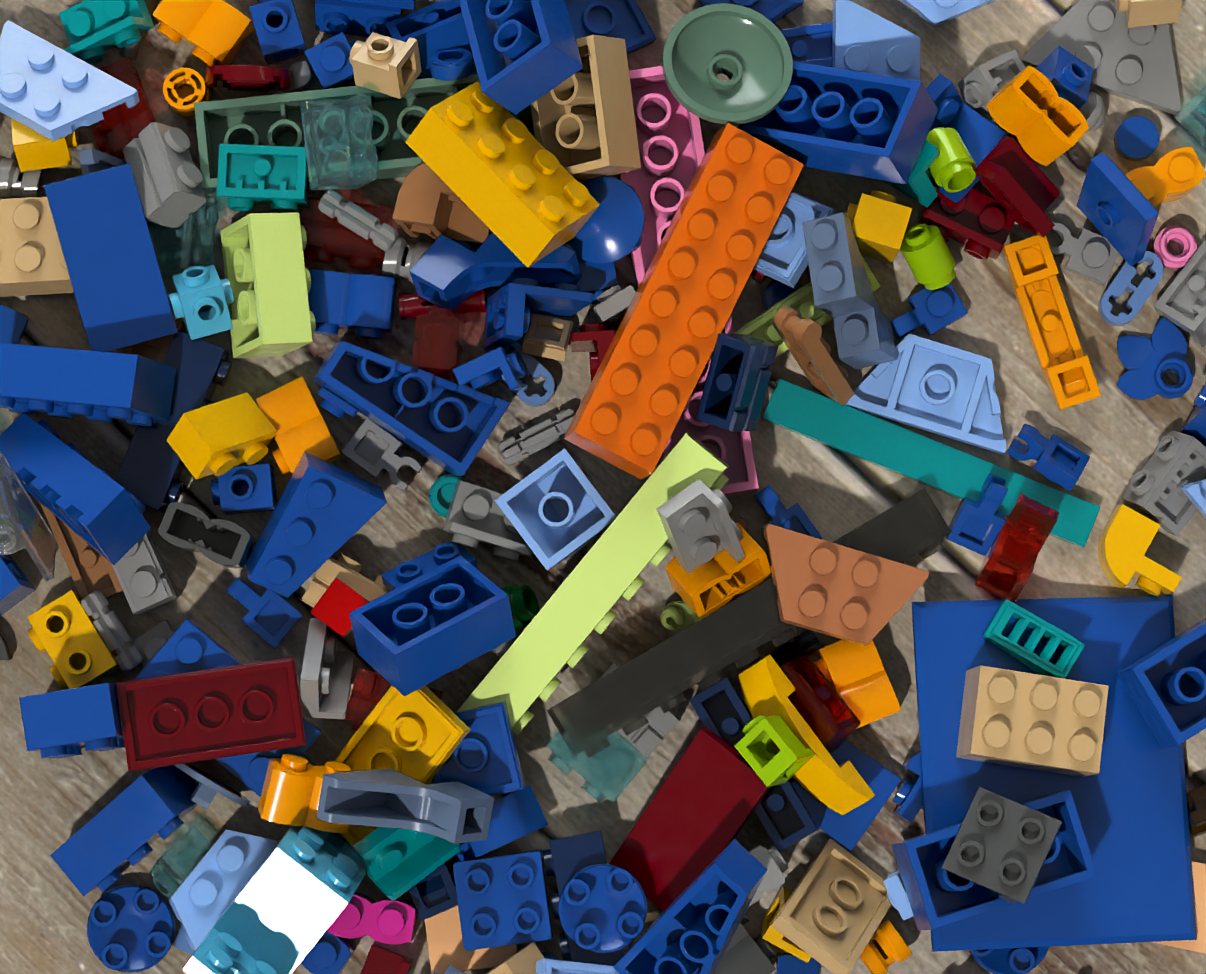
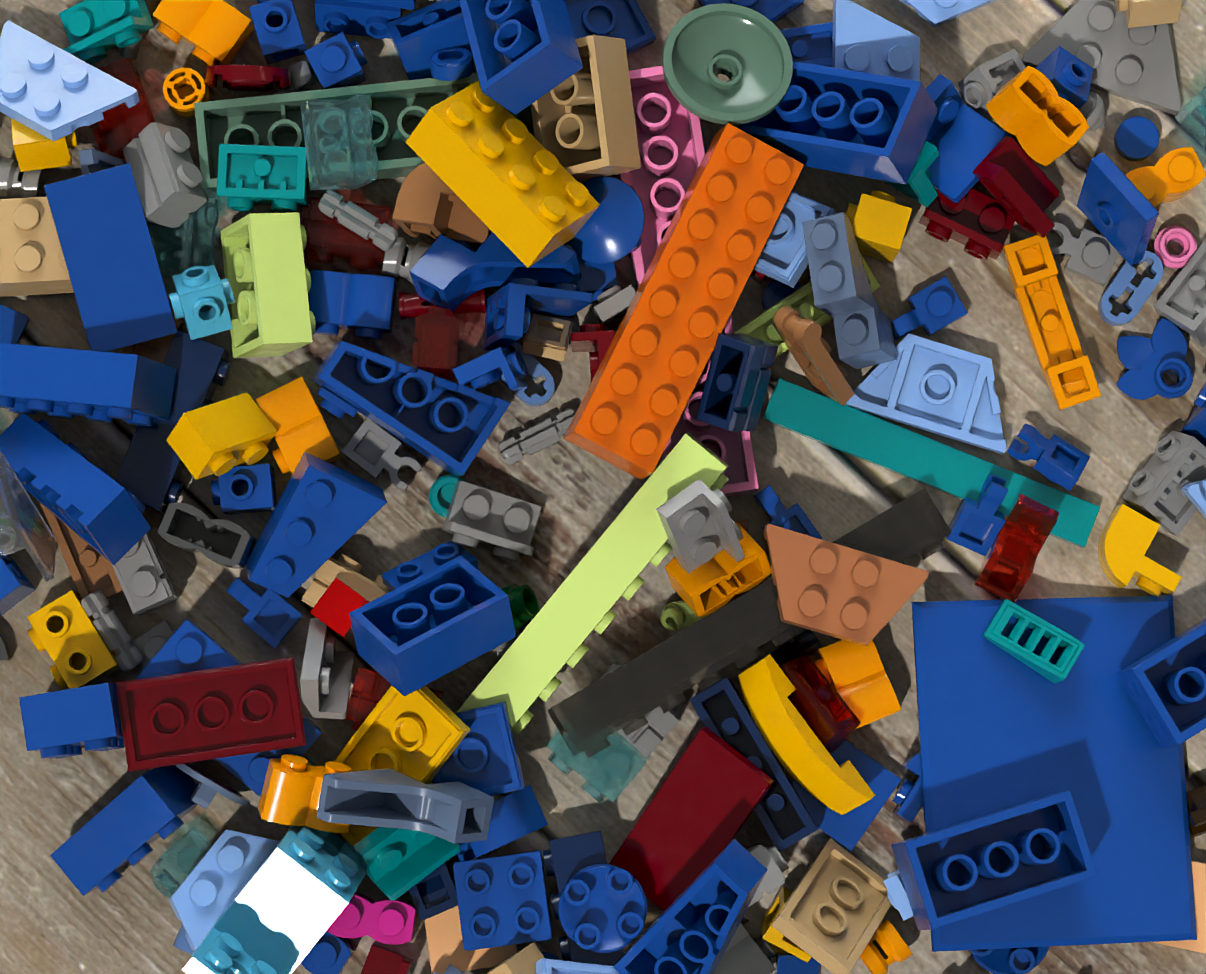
(131, 928): blue dish -> none
(385, 64): tan brick -> none
(556, 510): light blue slope -> none
(759, 753): lime brick -> none
(928, 256): lime brick -> none
(954, 165): lime brick -> none
(1002, 845): dark grey hinge -> none
(1032, 721): tan brick -> none

